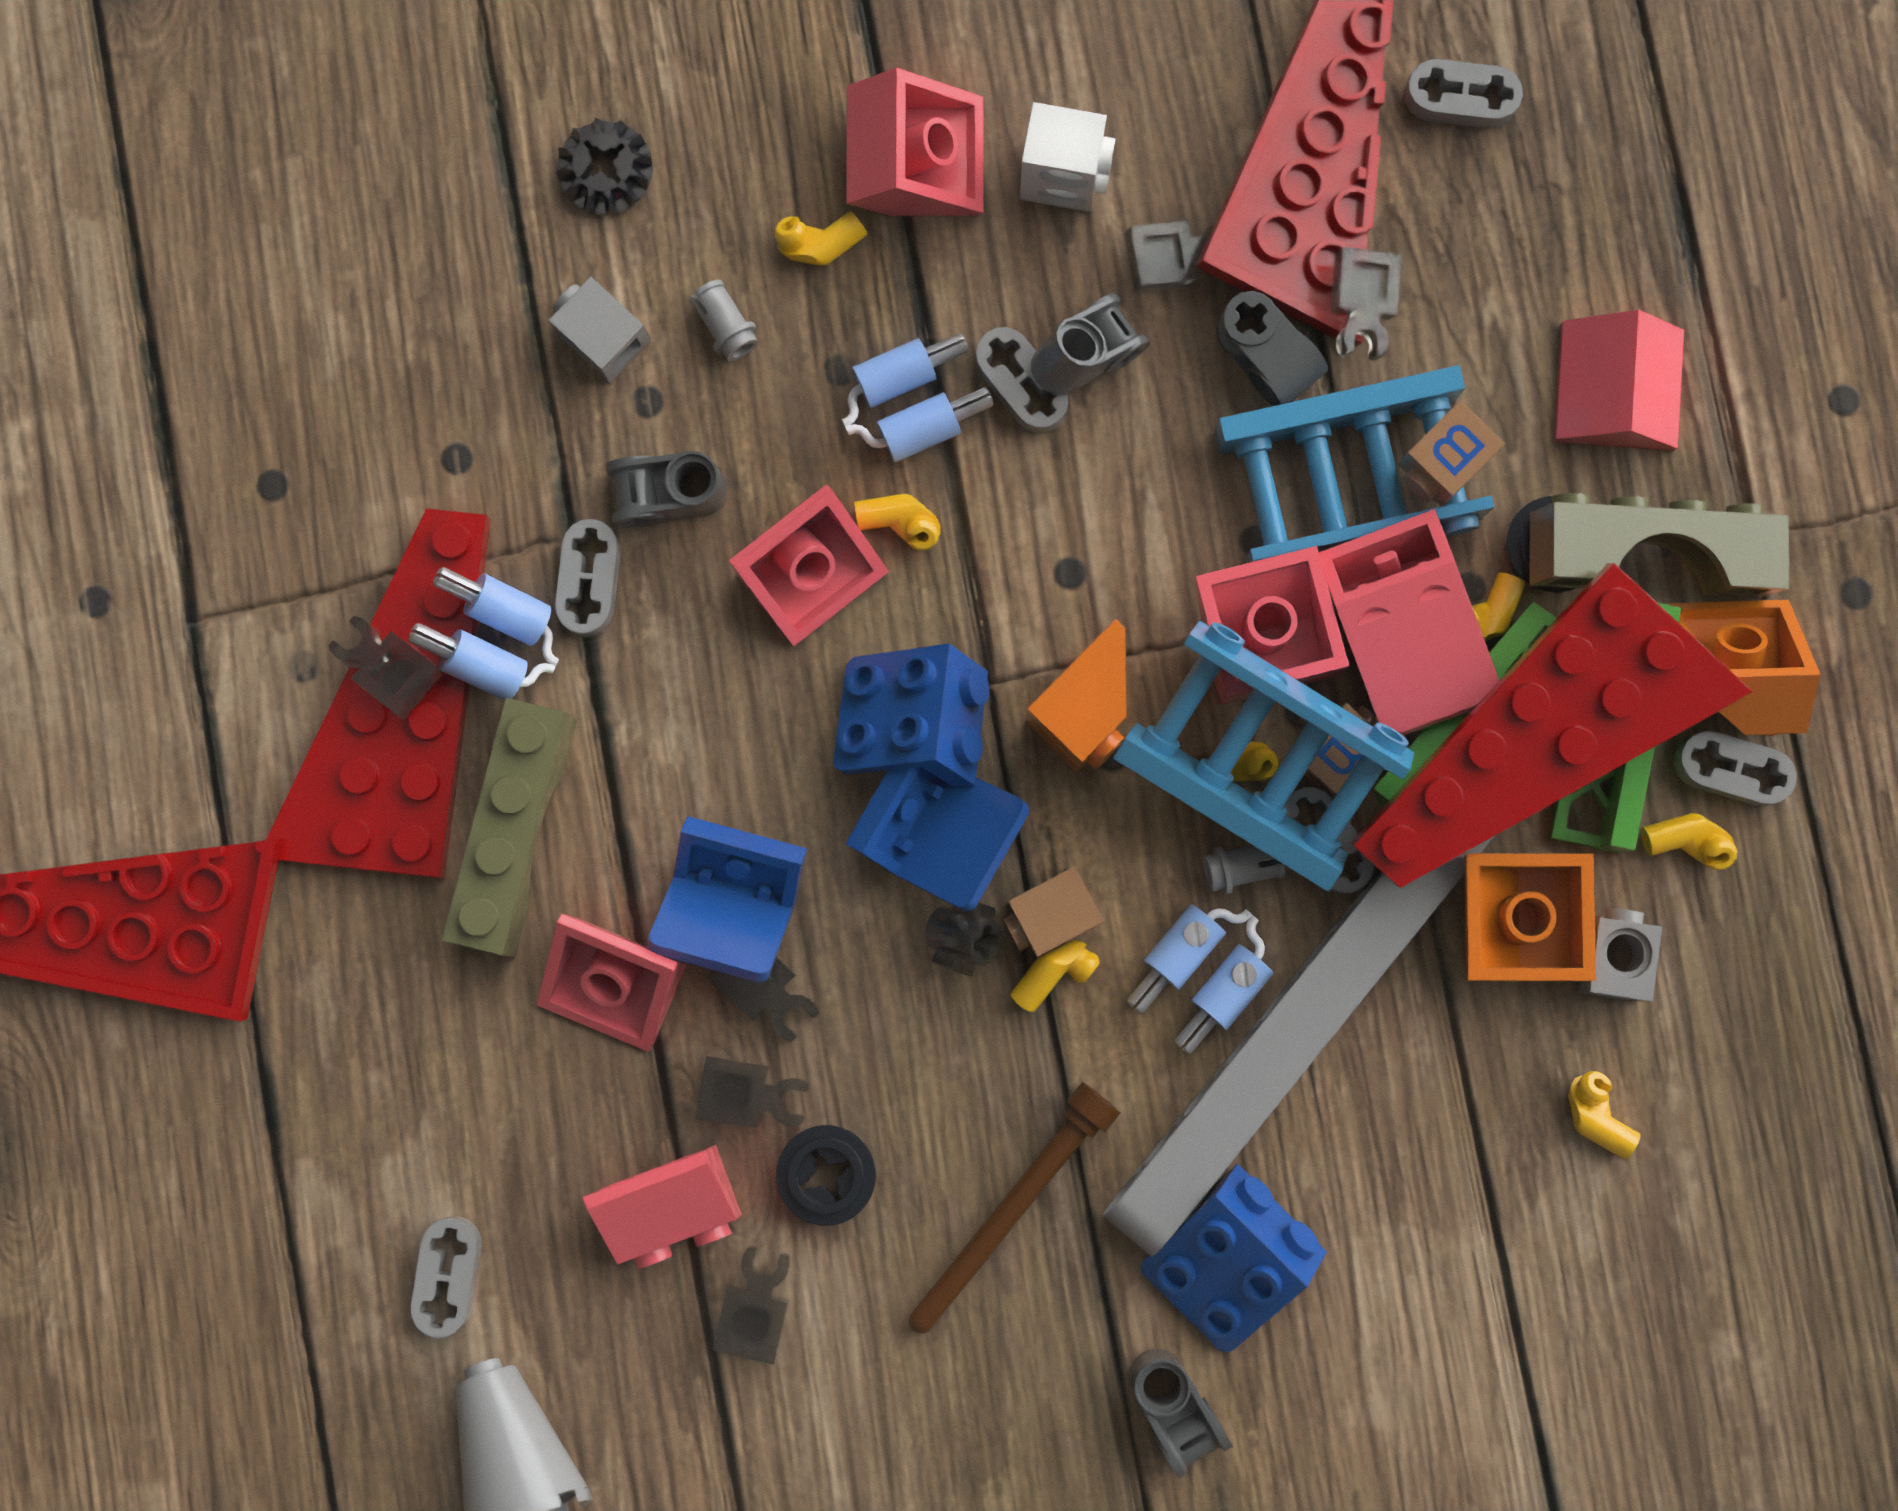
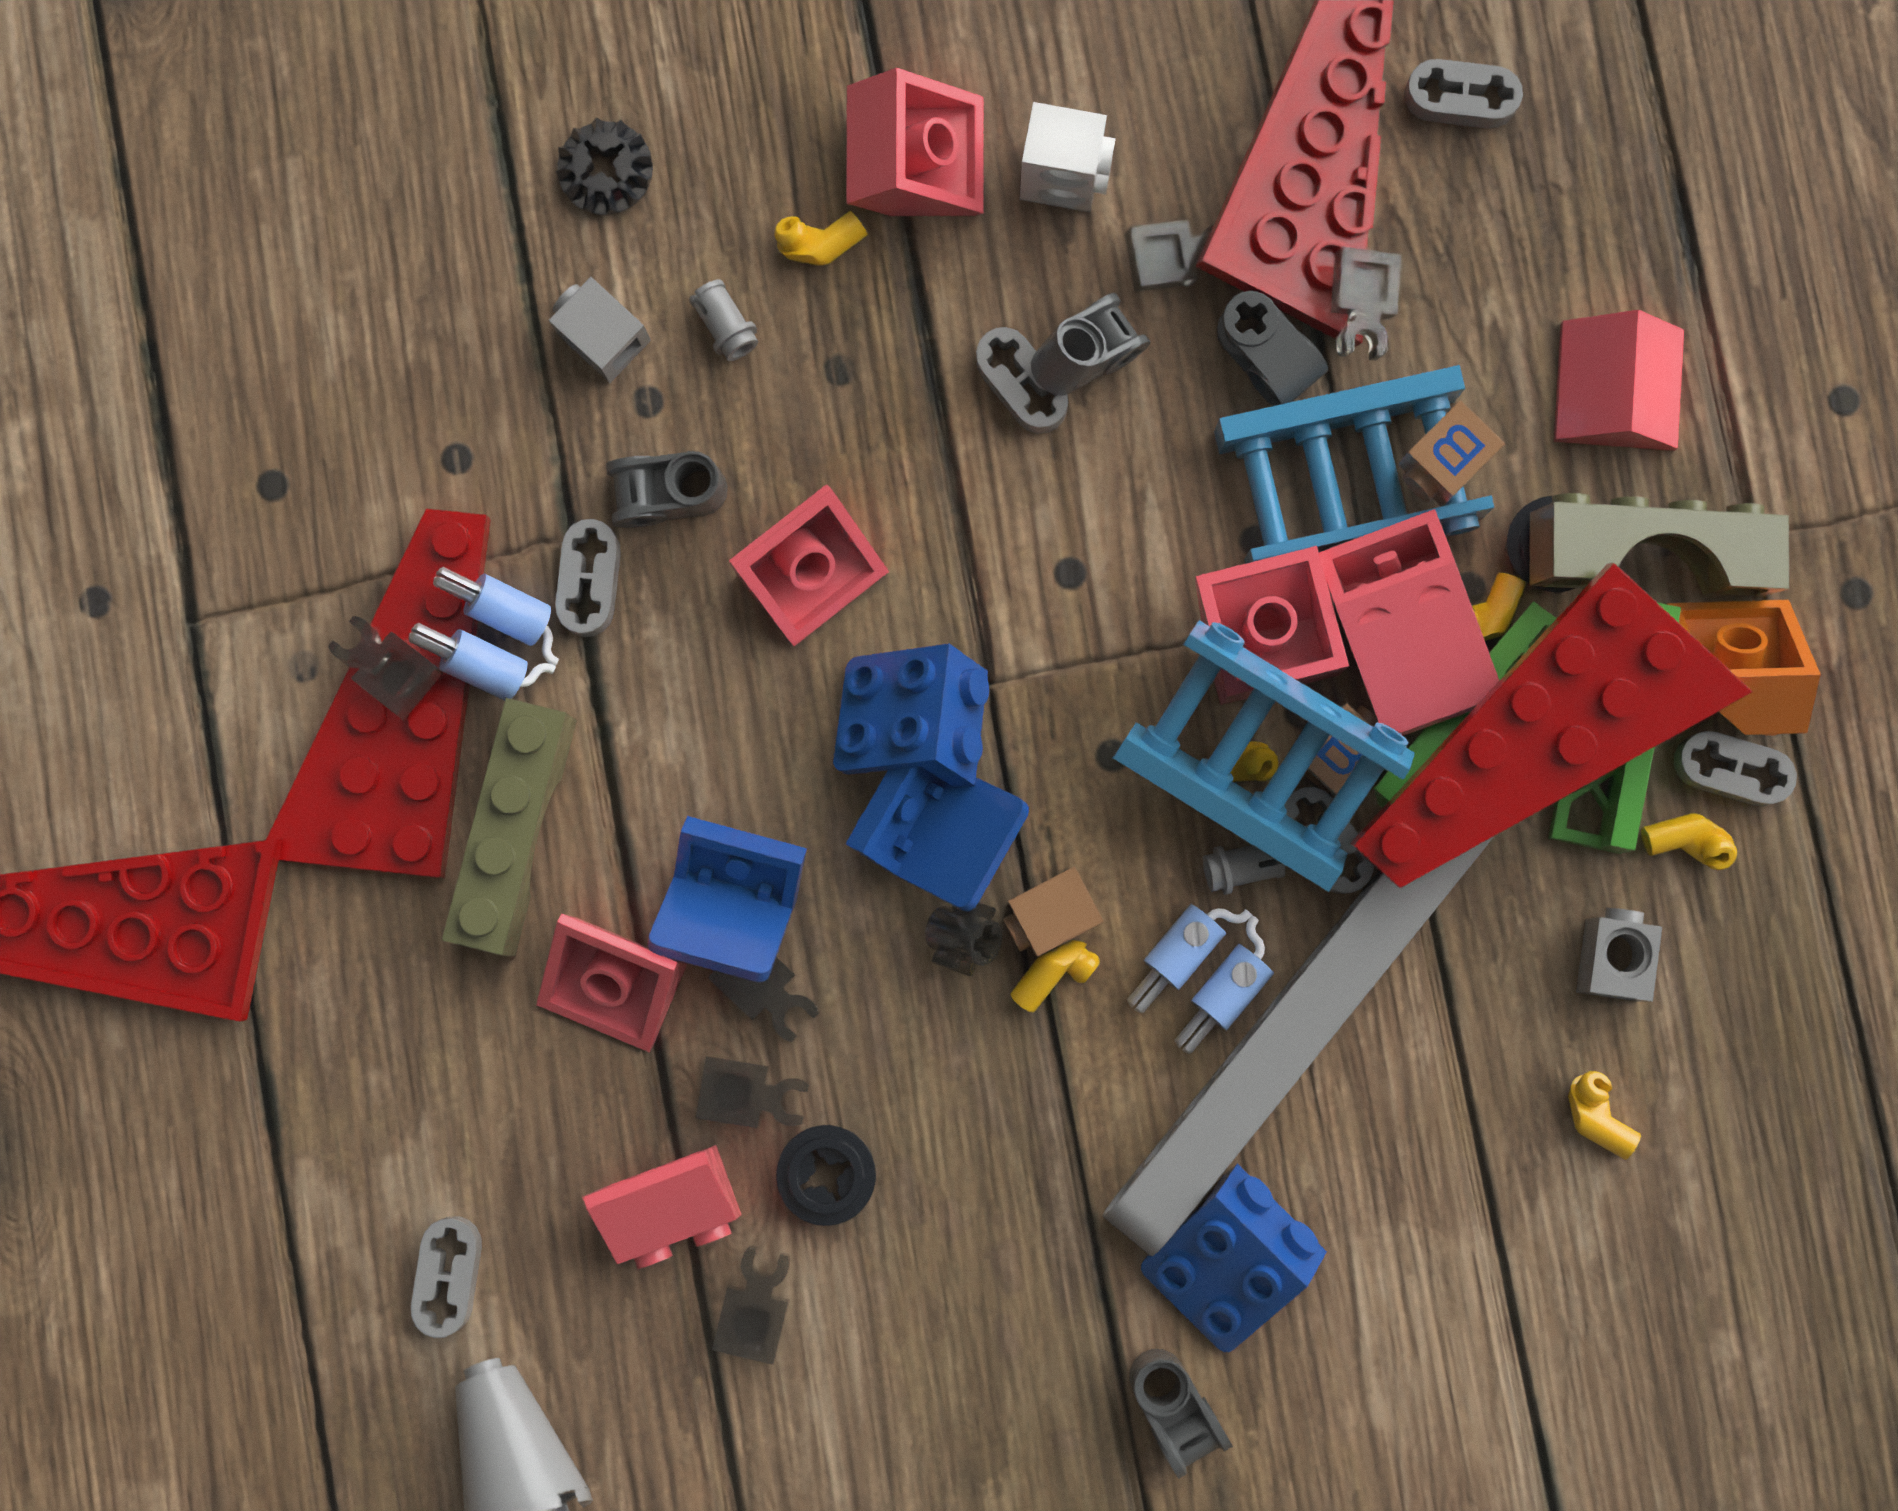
(899, 373): light blue piece -> none
(903, 515): yellow arm -> none
(1085, 1117): reddish brown piece -> none
(1086, 703): orange slope -> none
(1530, 917): orange slope -> none

